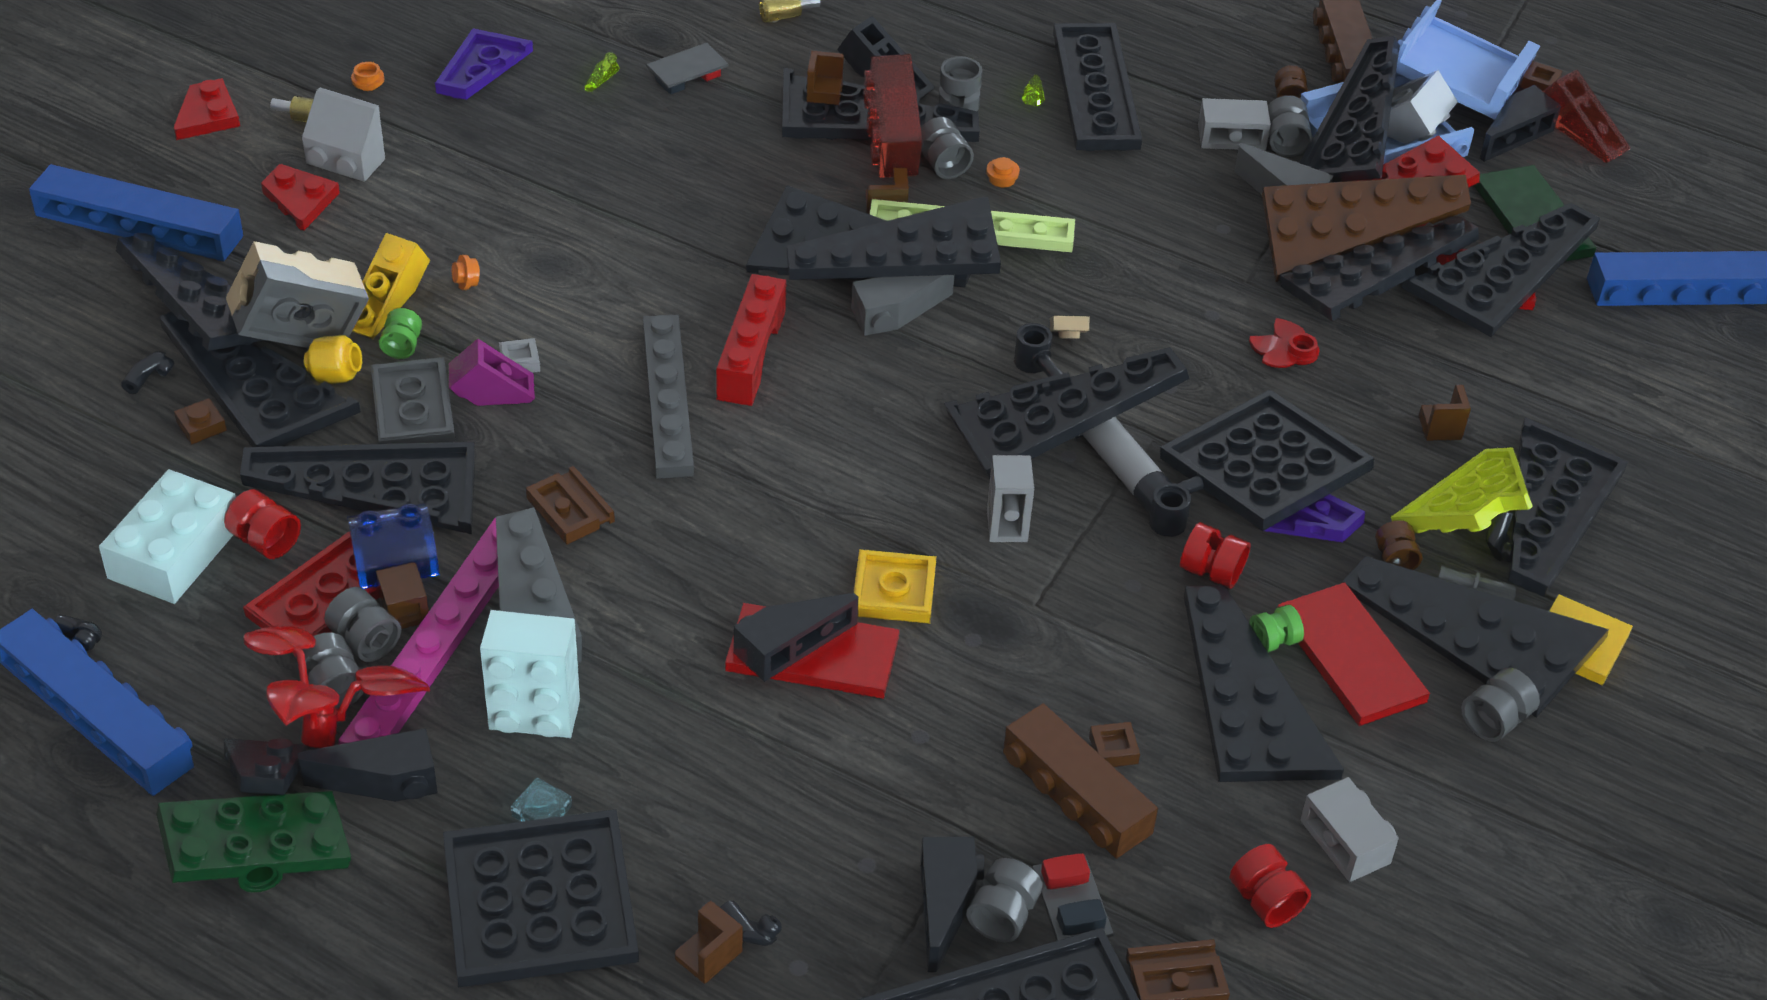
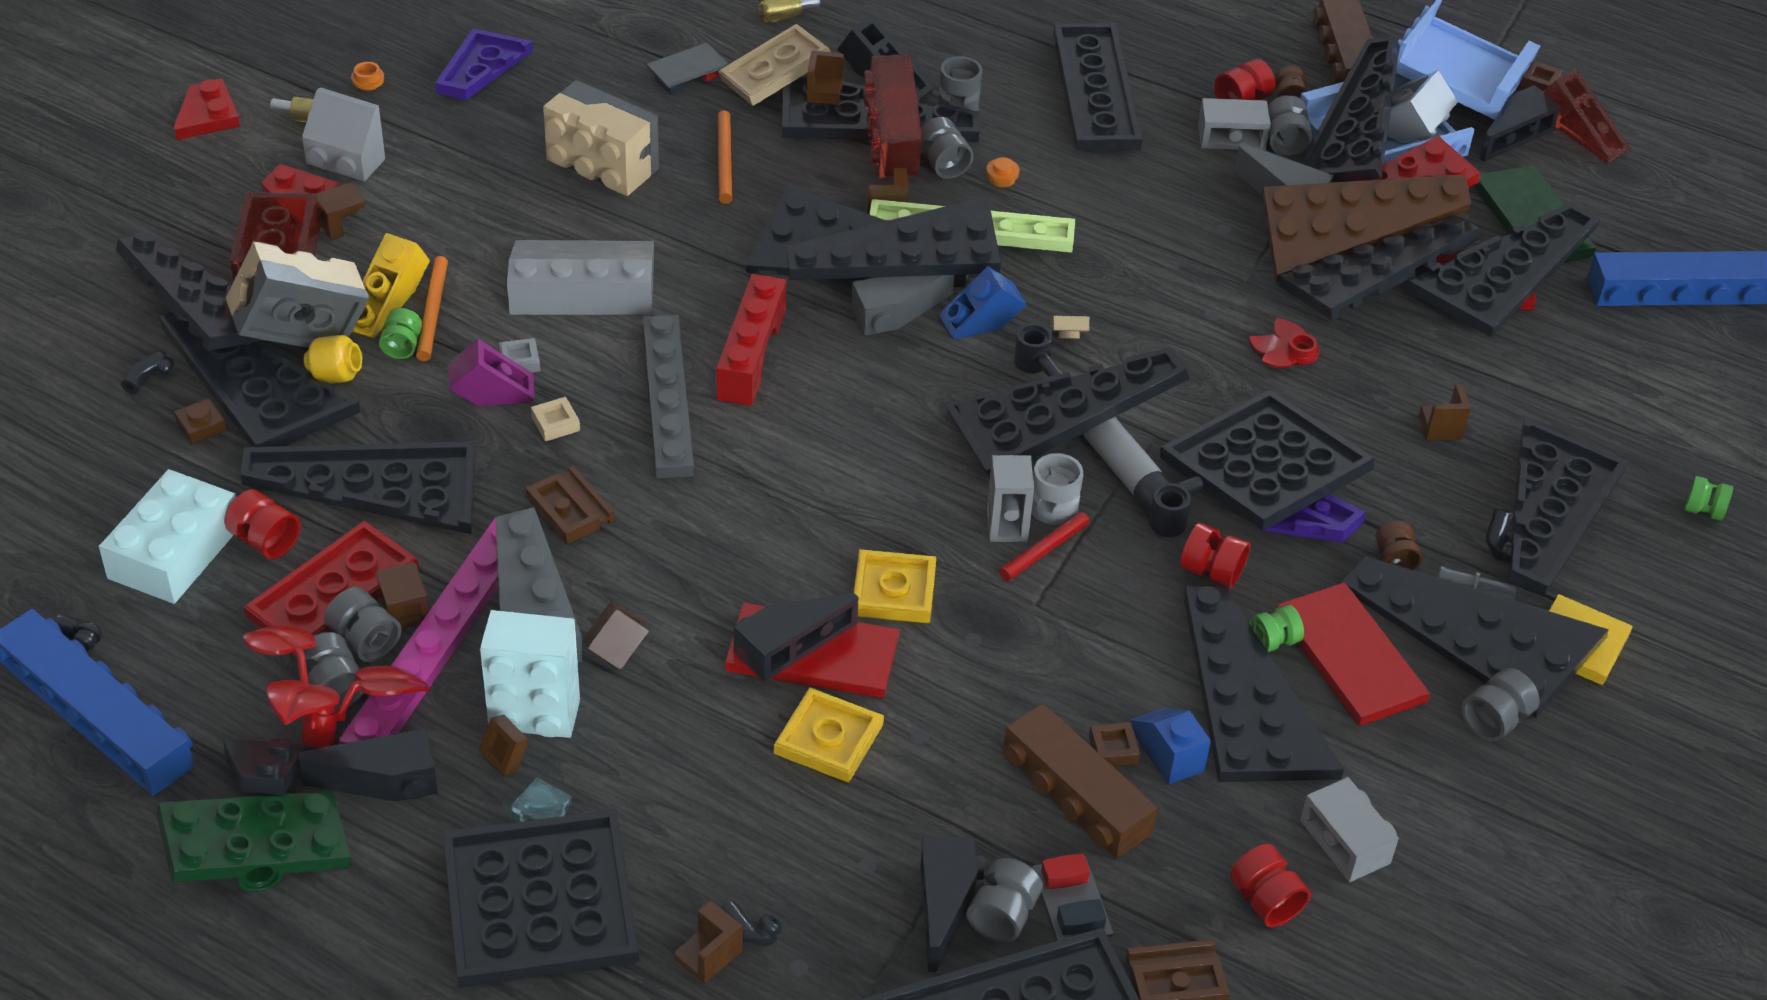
(131, 209): blue brick -> none
(276, 220): none -> clear red brick
(335, 205): none -> reddish brown panel
(392, 539): clear blue brick -> none
(412, 402): dark grey tile -> none
(432, 309): none -> orange bar
(466, 272): orange plate -> none
(503, 745): none -> reddish brown plate
(555, 419): none -> tan plate
(580, 277): none -> light grey slope
(601, 137): none -> tan piece
(602, 72): clear neon green bar -> none
(616, 634): none -> panel
(724, 157): none -> orange bar
(772, 64): none -> tan tile
(828, 734): none -> yellow tile
(983, 305): none -> blue slope
(1033, 92): clear neon green bar -> none
(1044, 546): none -> red bar
(1056, 488): none -> light grey wheel
(1173, 742): none -> blue slope
(1247, 82): none -> red wheel
(1470, 495): neon yellow wing -> none
(1700, 495): none -> bright green wheel

